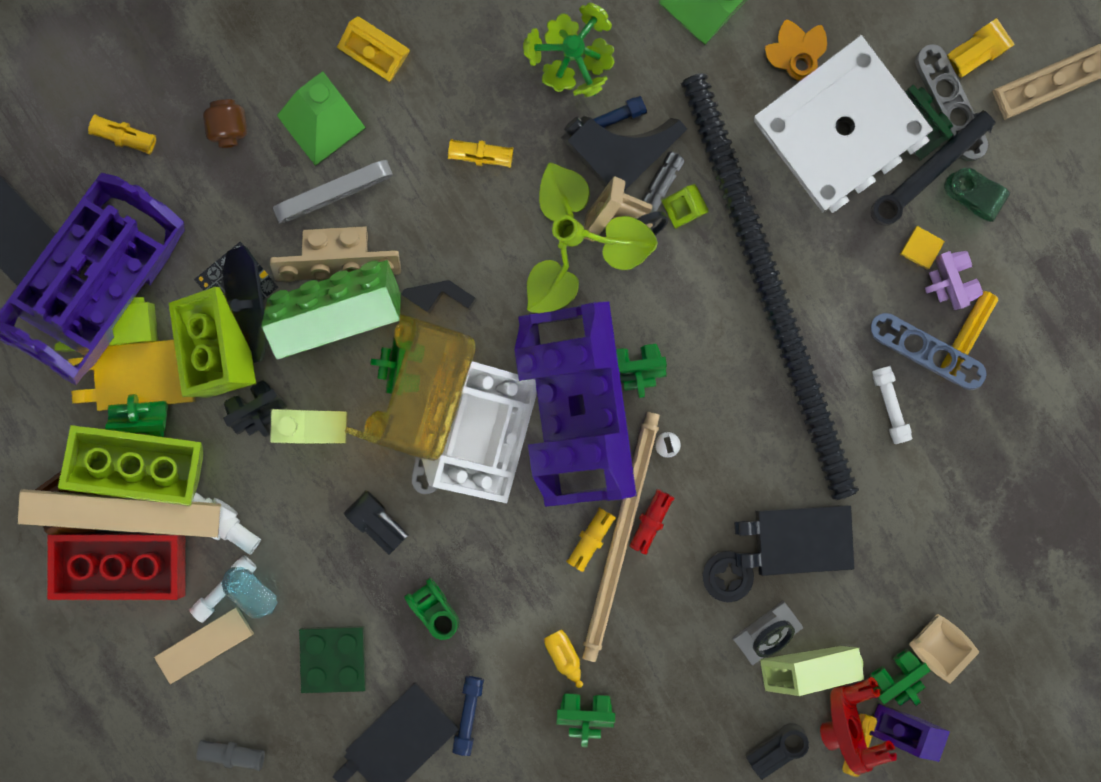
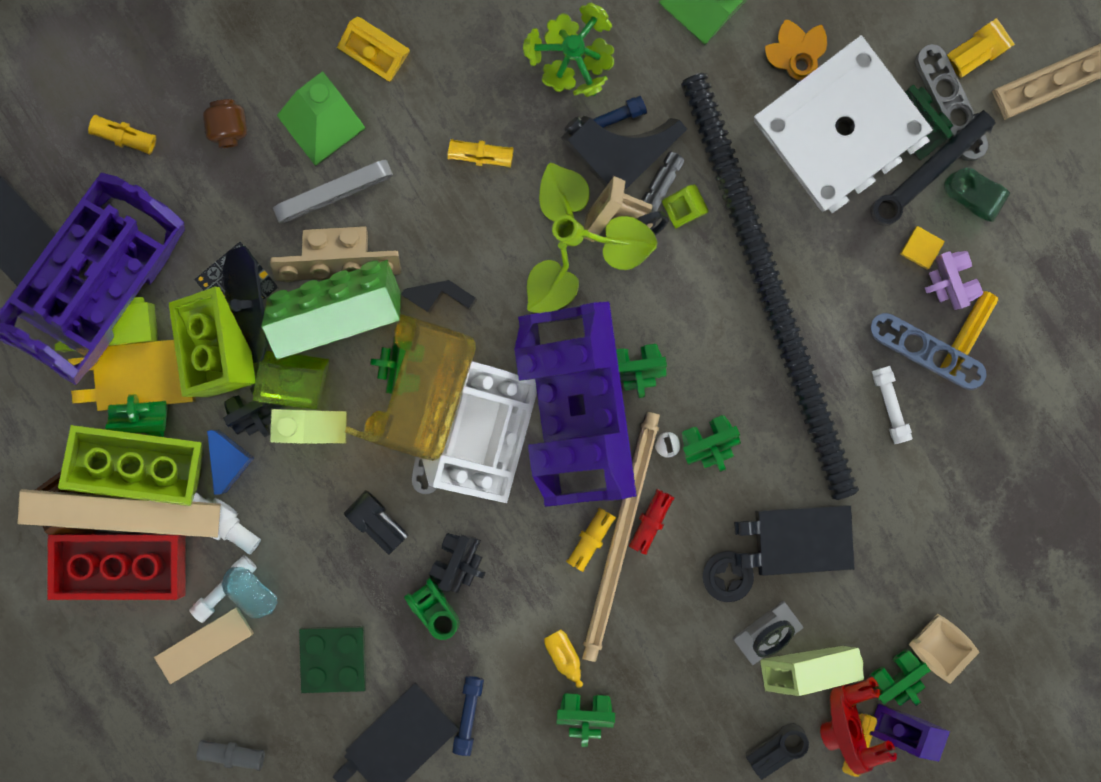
(227, 460): none -> blue slope
(291, 380): none -> clear neon green slope
(462, 565): none -> black hips
(714, 448): none -> green hips

